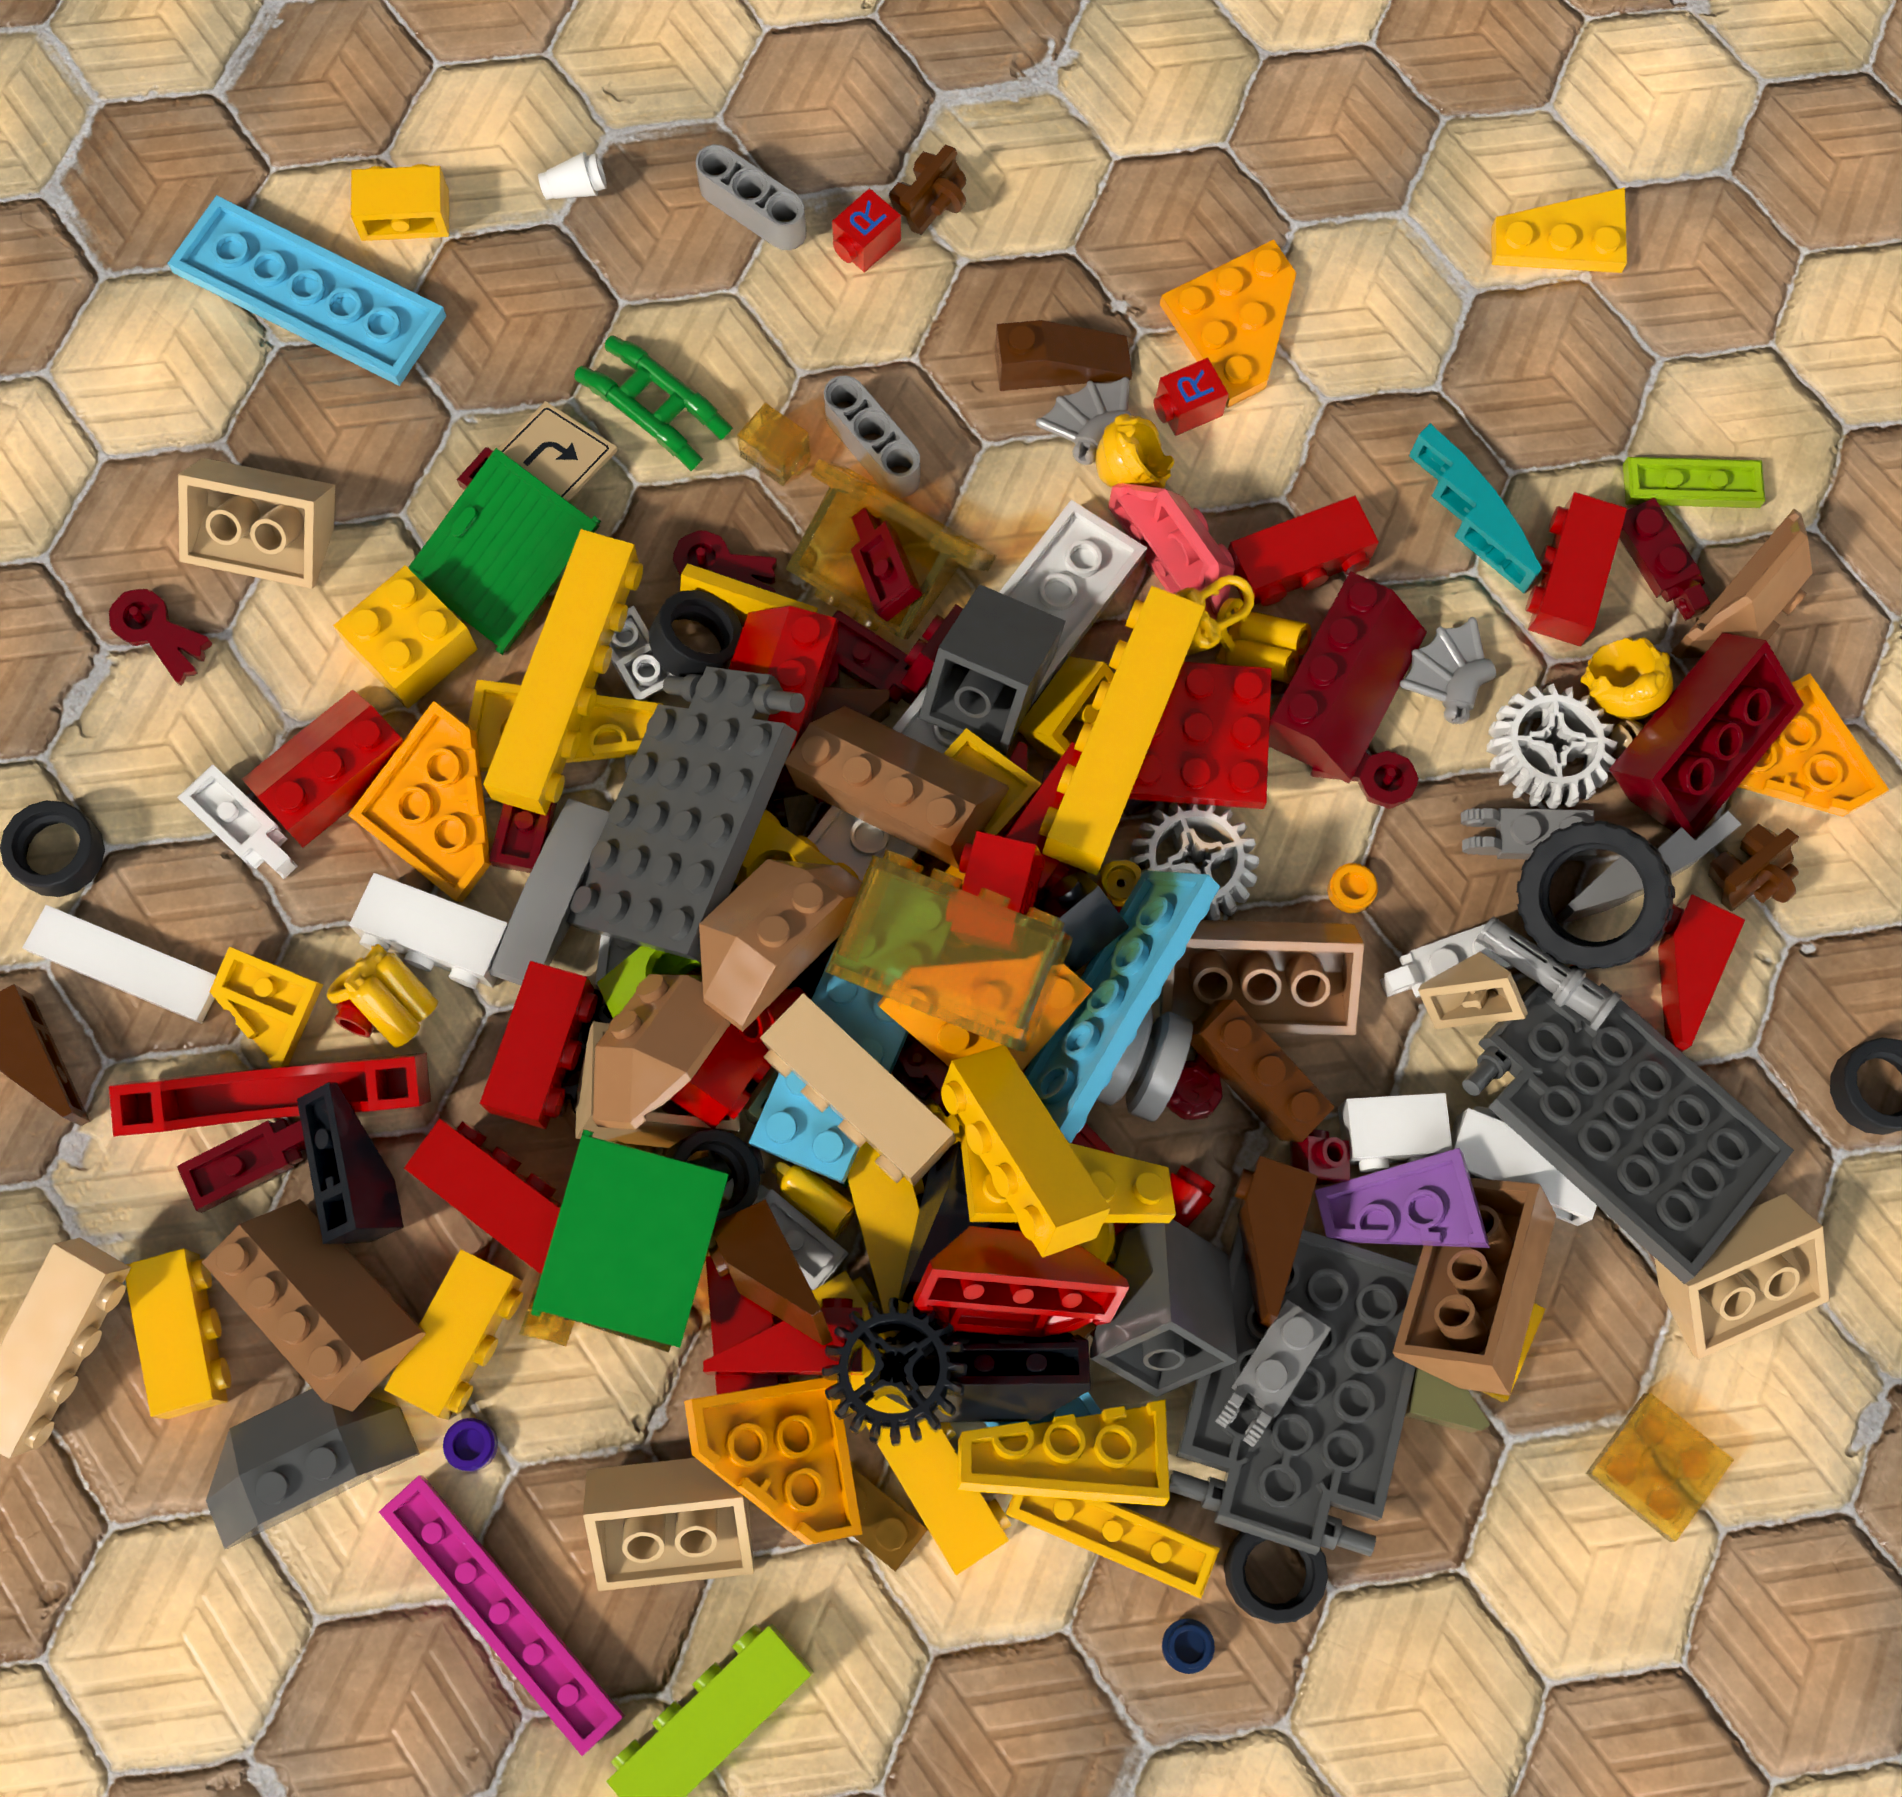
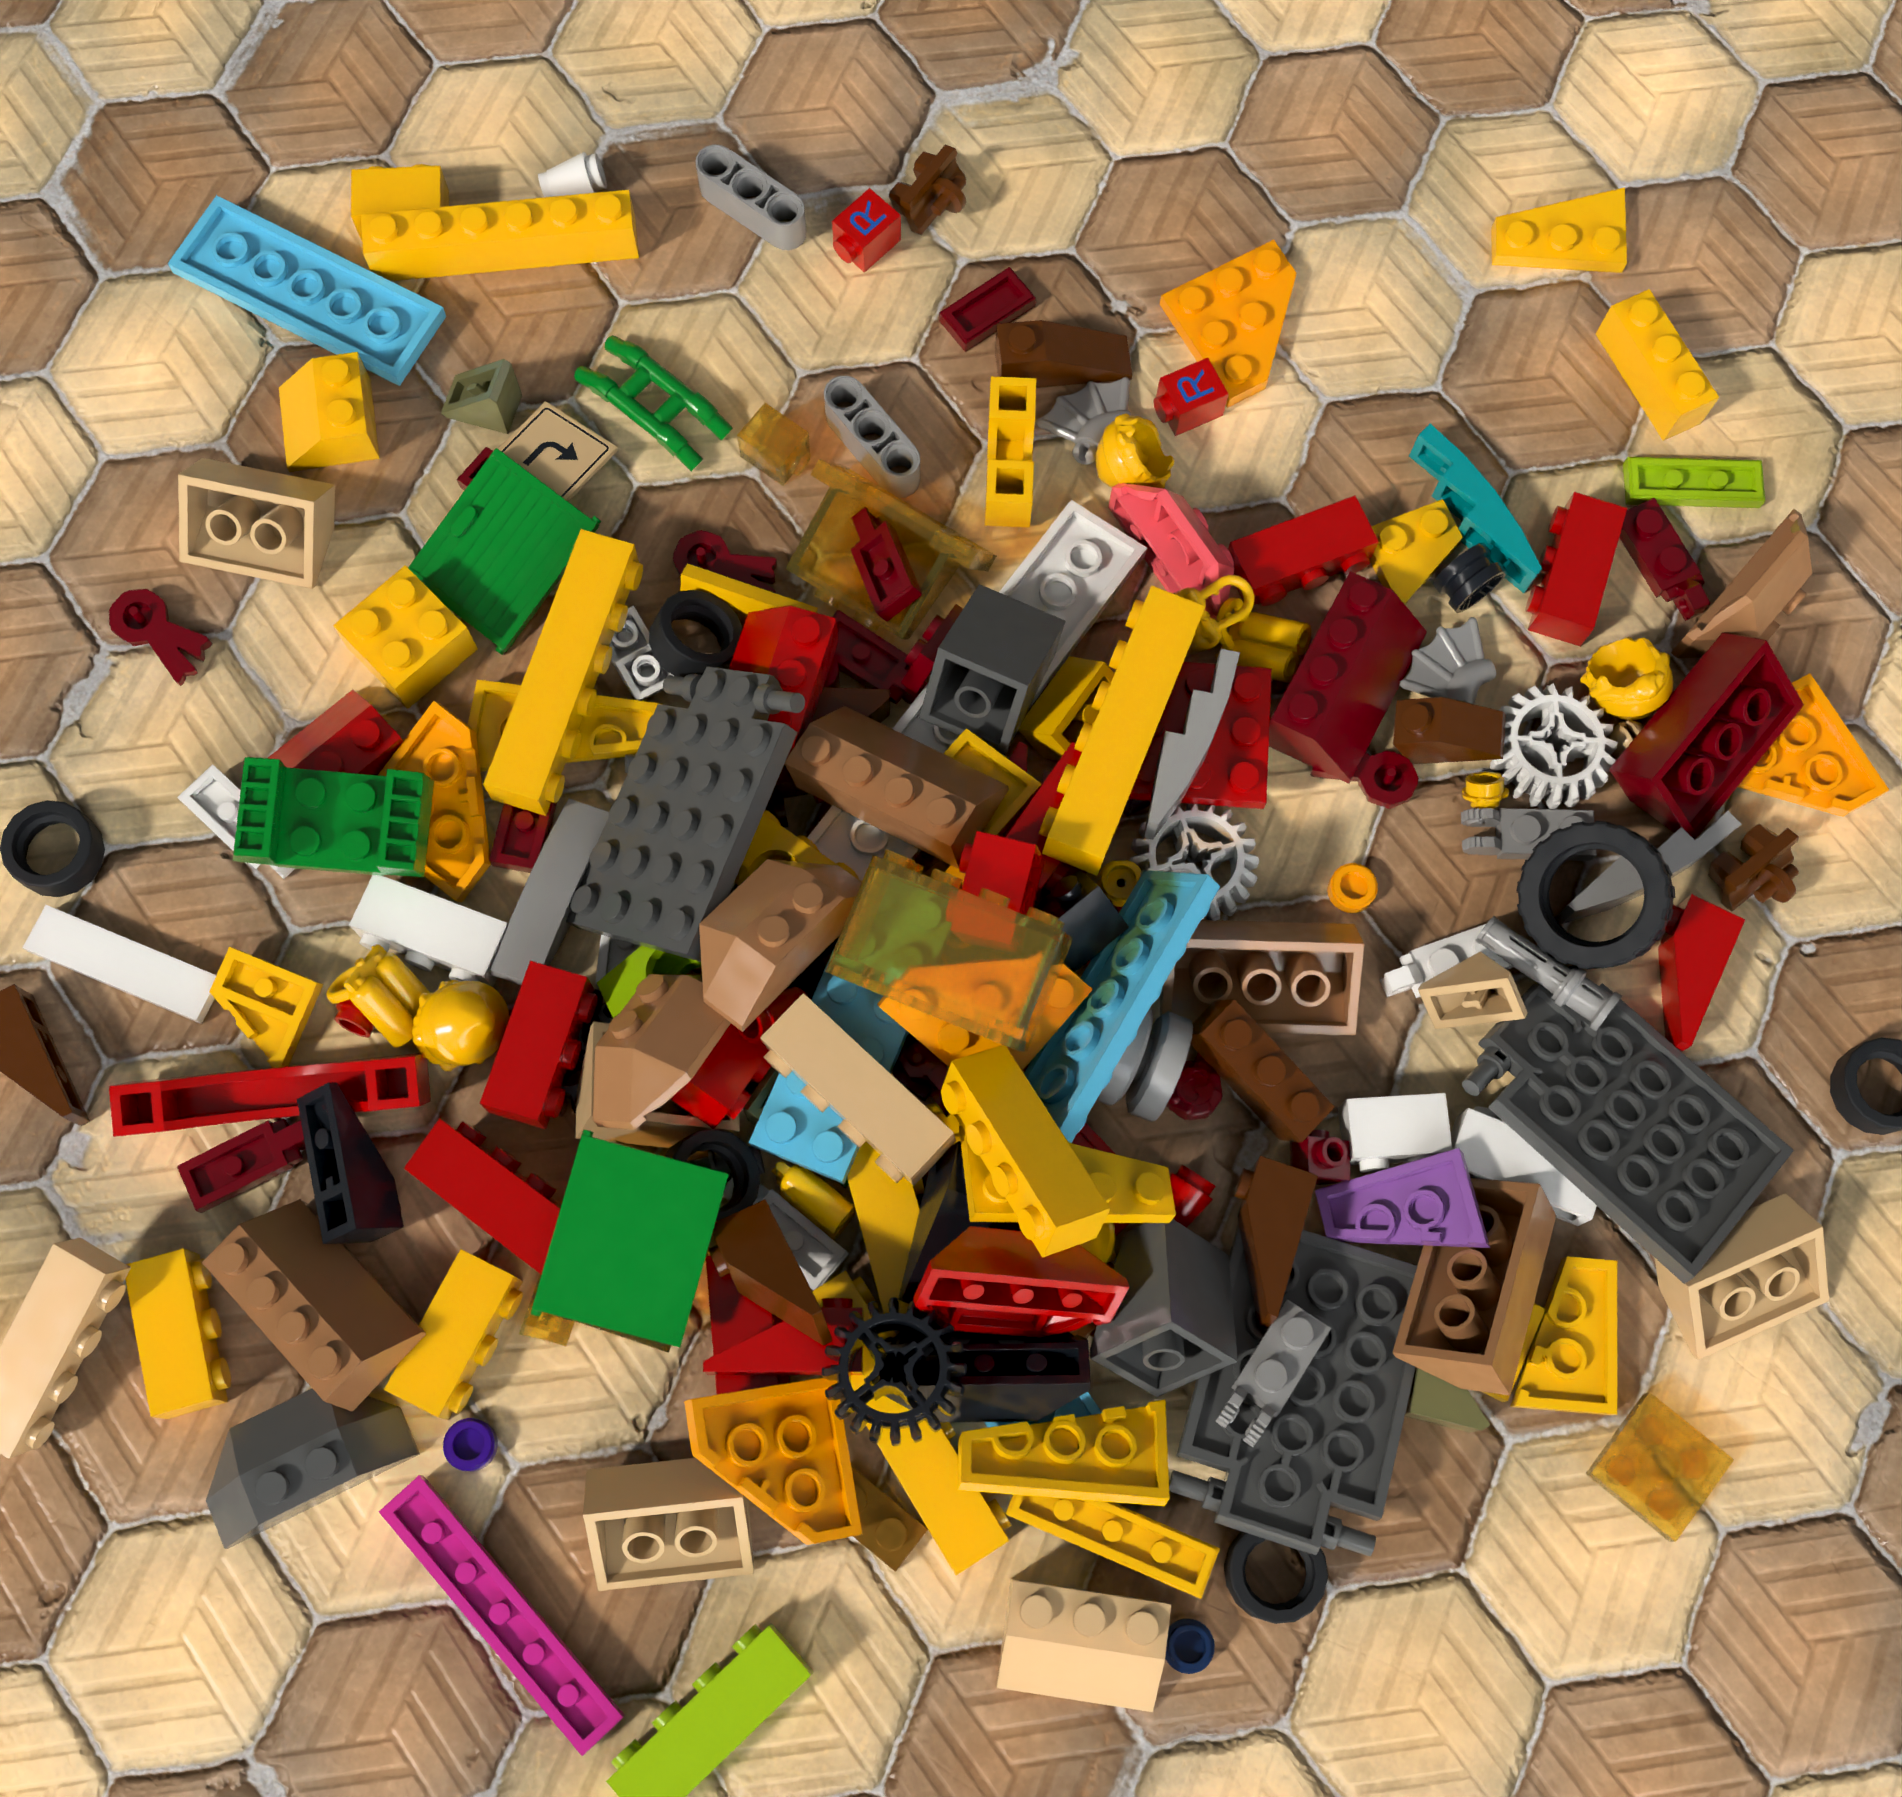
(328, 414): none -> yellow slope
(333, 819): none -> green plate
(460, 1023): none -> yellow hair
(485, 397): none -> olive slope
(500, 235): none -> yellow brick
(992, 303): none -> dark red tile
(1010, 452): none -> yellow arch
(1083, 1645): none -> tan slope
(1185, 753): none -> light grey slope
(1414, 547): none -> yellow wing
(1448, 731): none -> reddish brown slope
(1470, 577): none -> black wheel
(1485, 789): none -> yellow plate
(1576, 1343): none -> yellow wing
(1656, 364): none -> yellow brick

